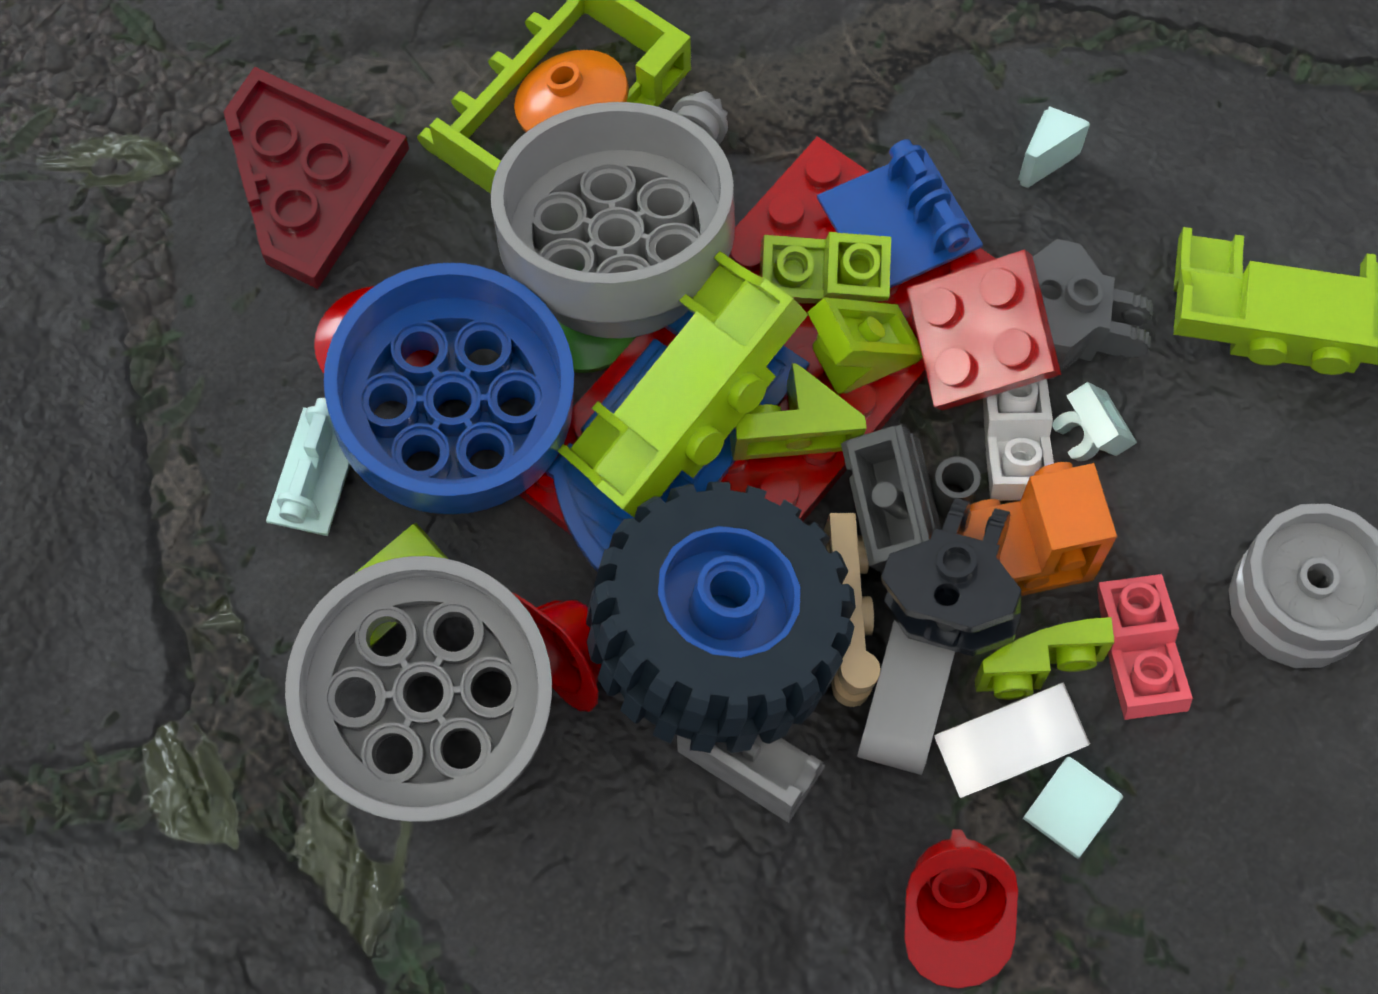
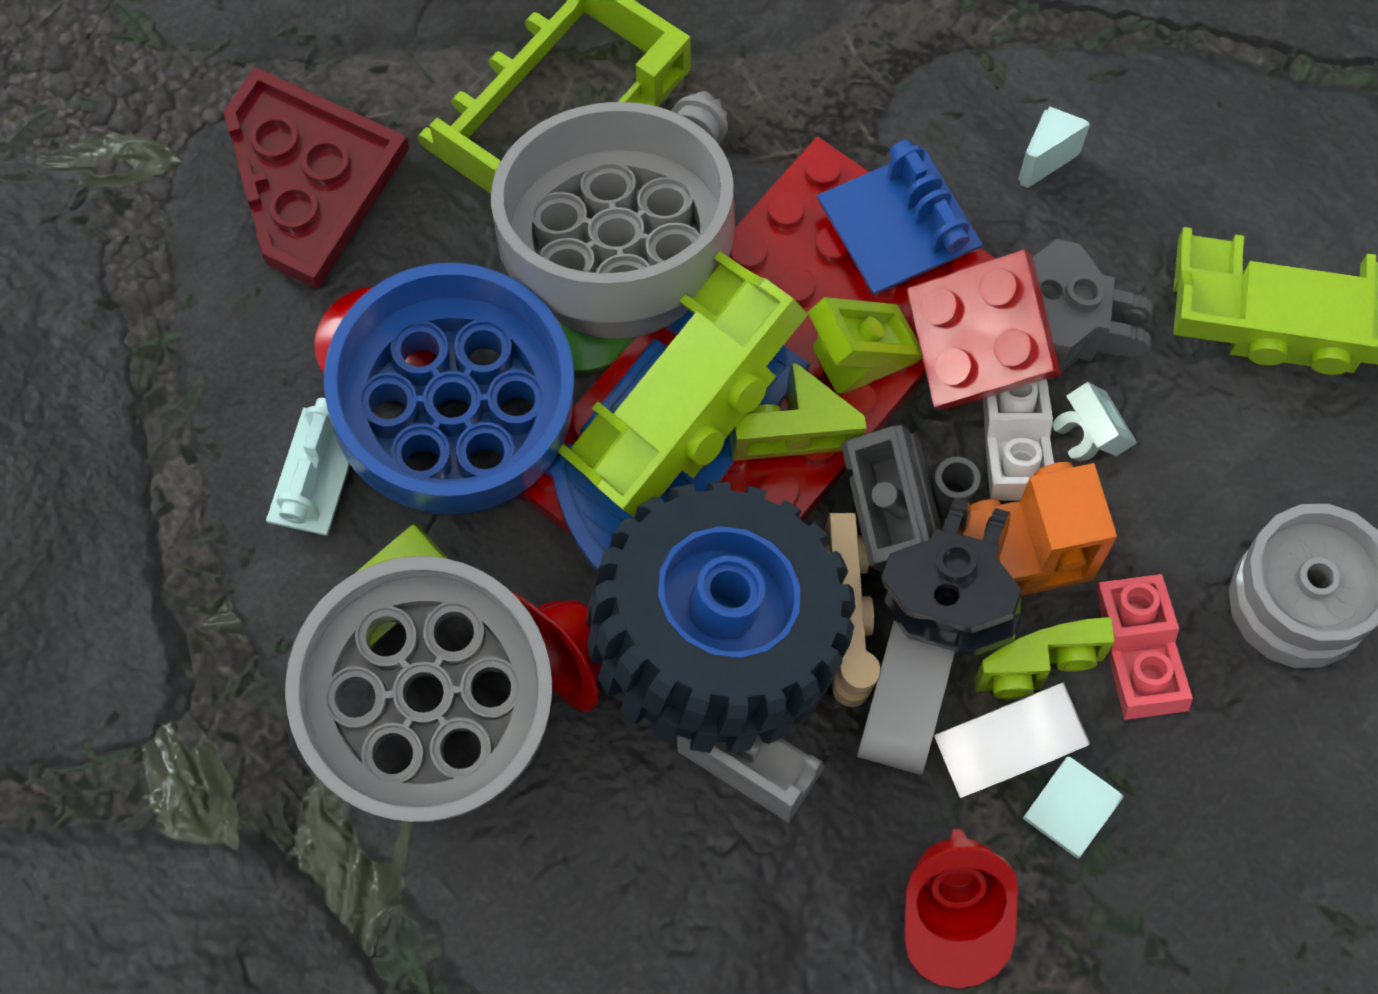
(568, 83): orange dish -> none
(830, 267): lime slope -> none

